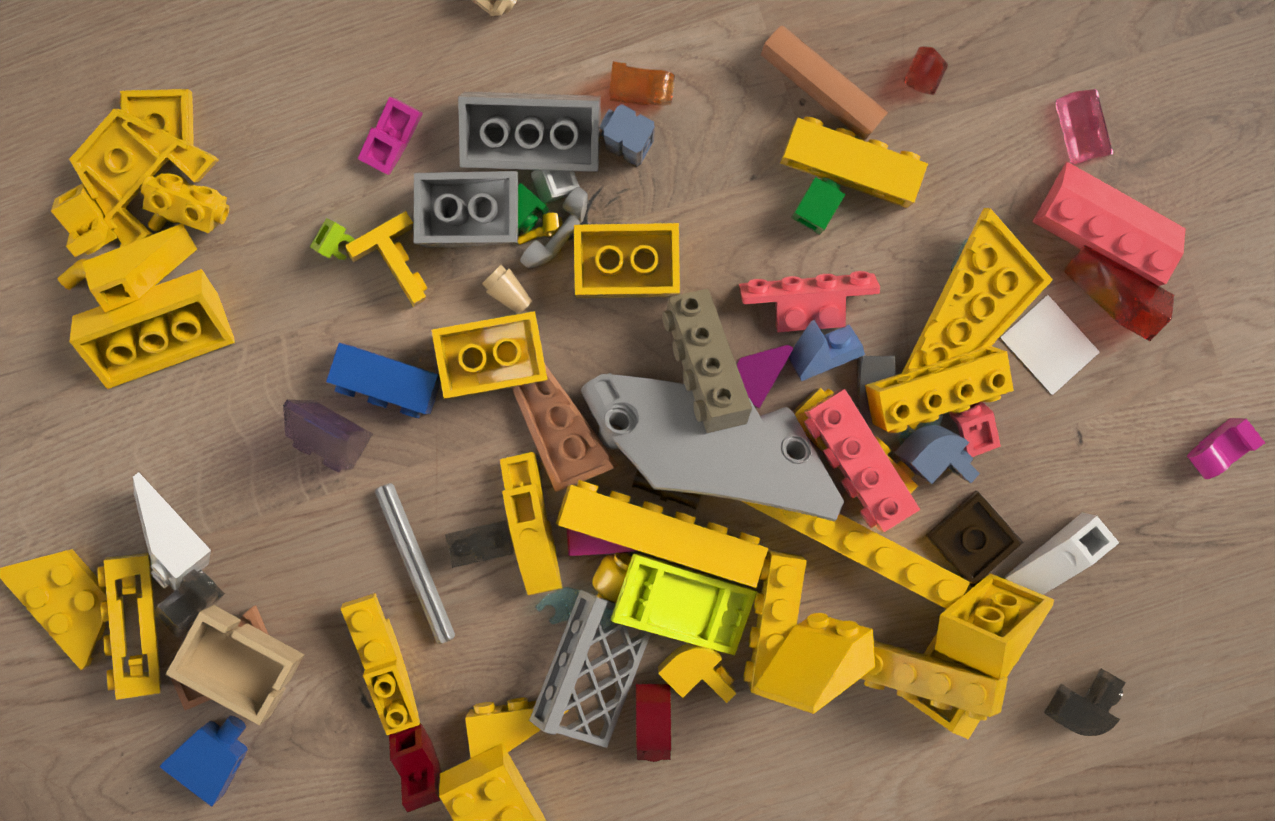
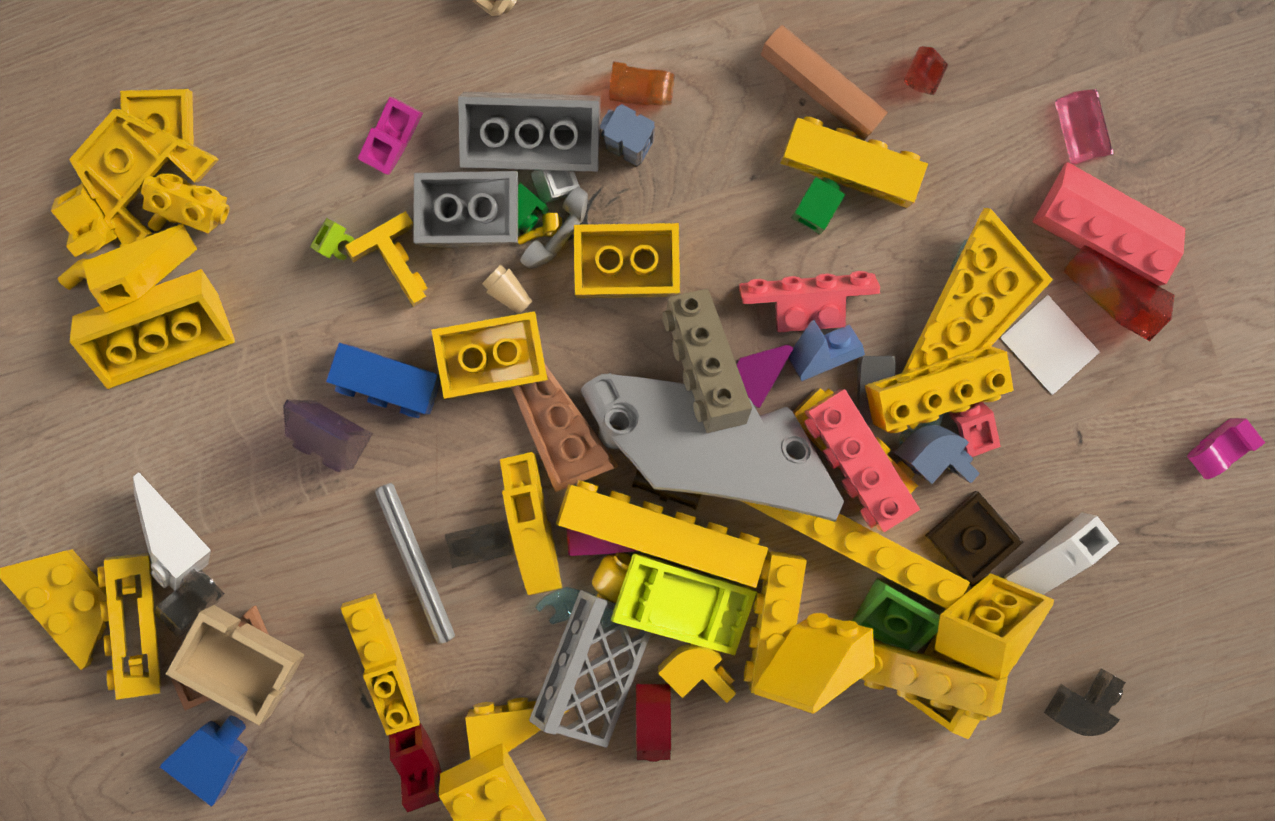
(896, 617): none -> bright green slope

